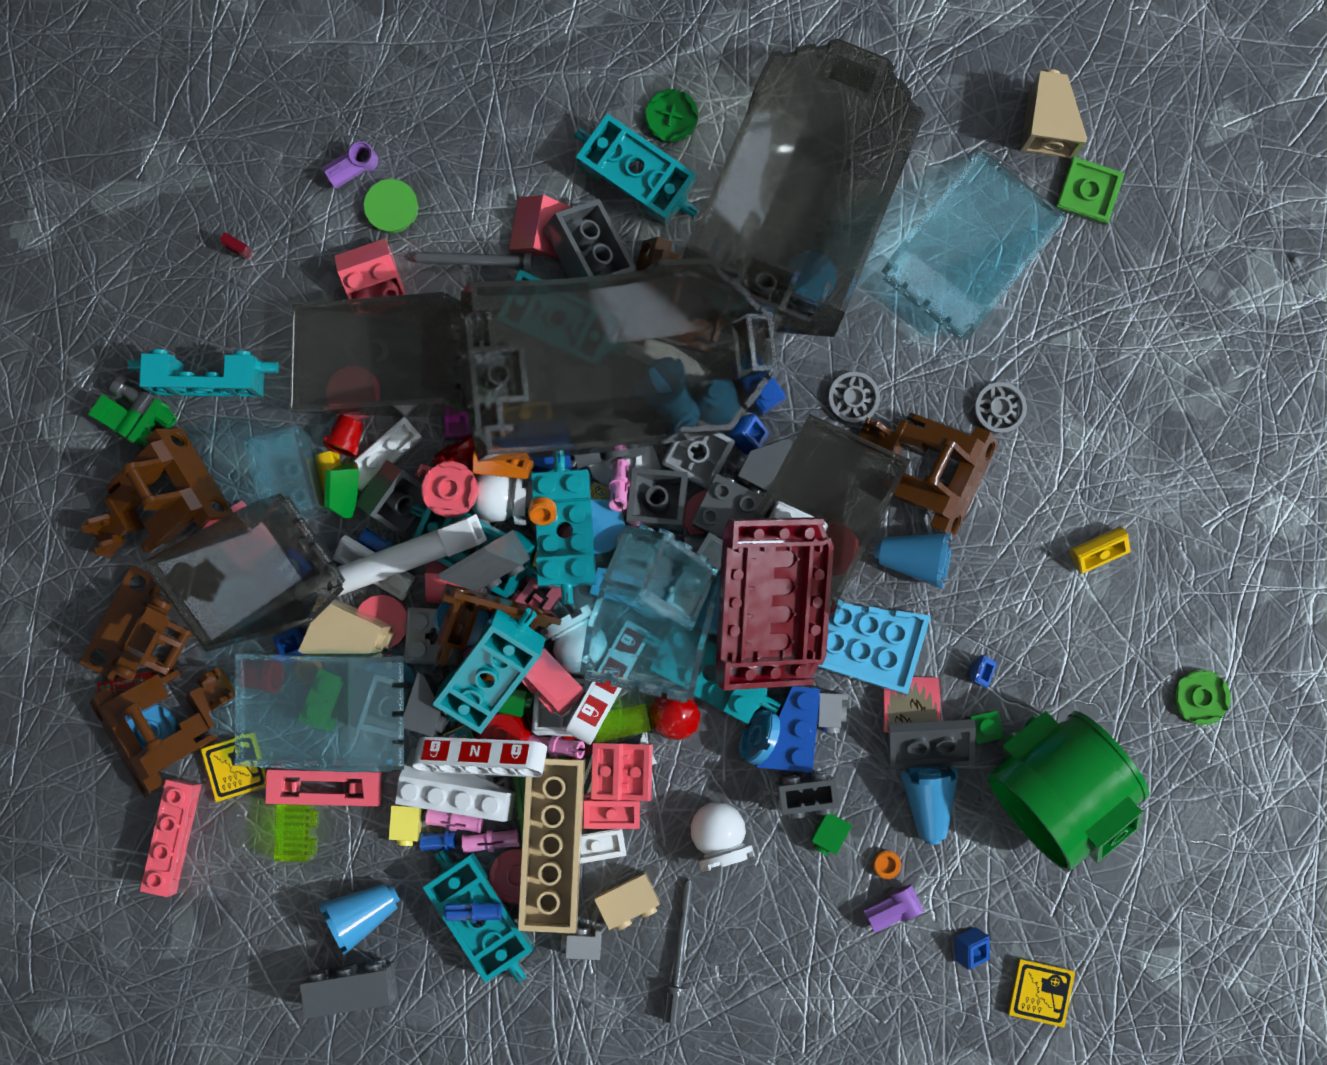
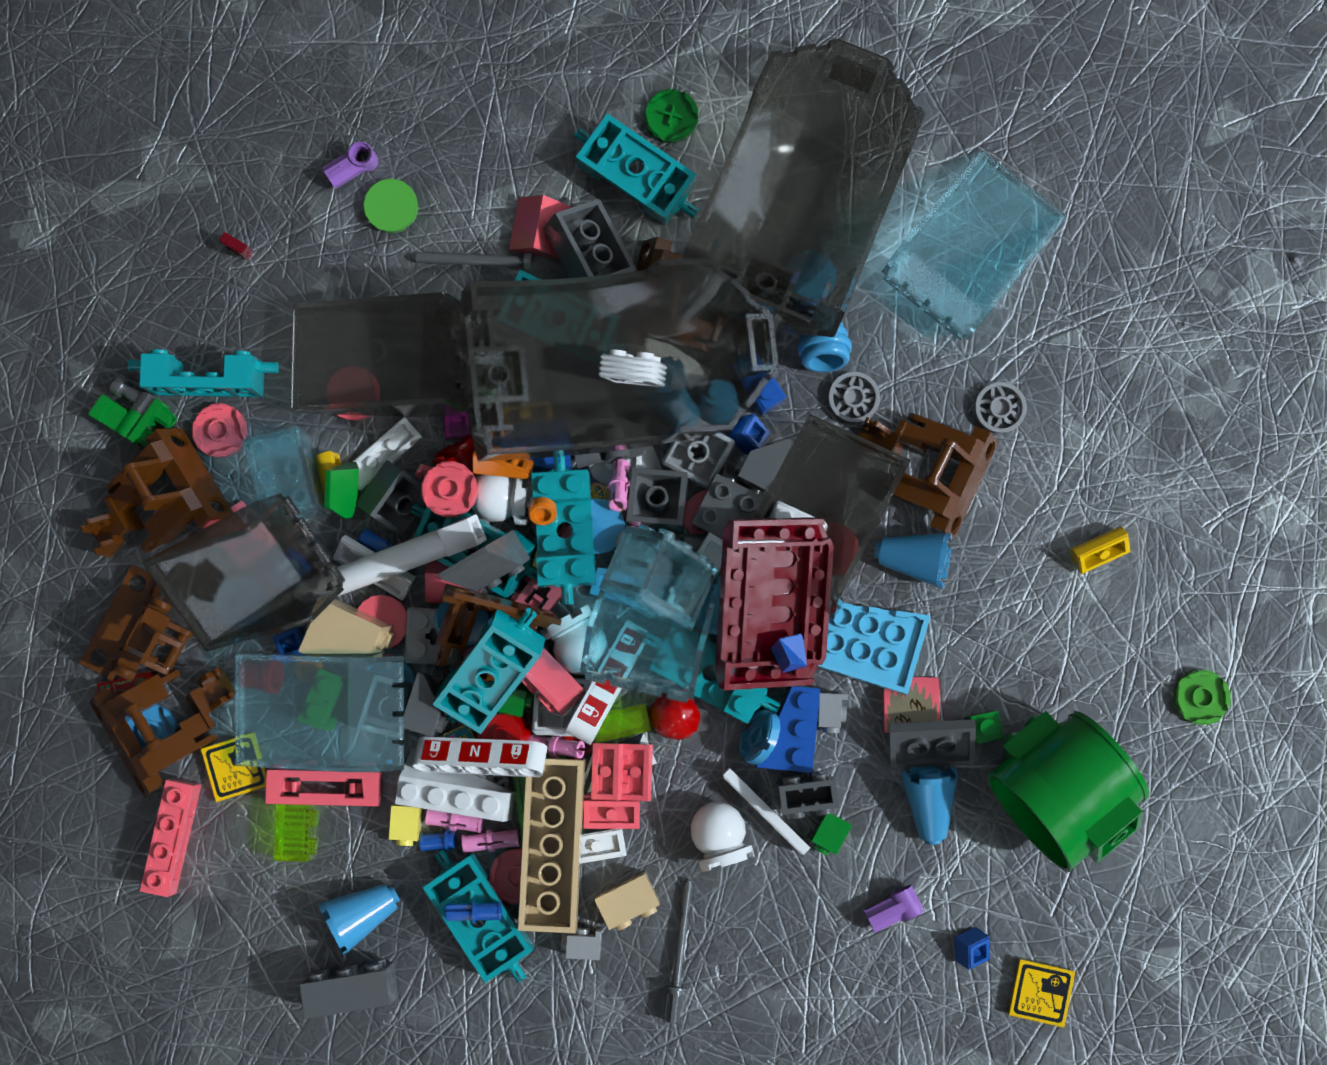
(219, 430): none -> coral tile
(344, 436): red piece -> none
(369, 271): coral slope -> none
(638, 370): none -> white brick
(752, 798): none -> white tile
(790, 653): none -> blue slope
(824, 352): none -> dark azure piece
(886, 864): orange tile -> none
(982, 670): blue slope -> none
(1052, 117): tan slope -> none
(1089, 190): bright green tile -> none

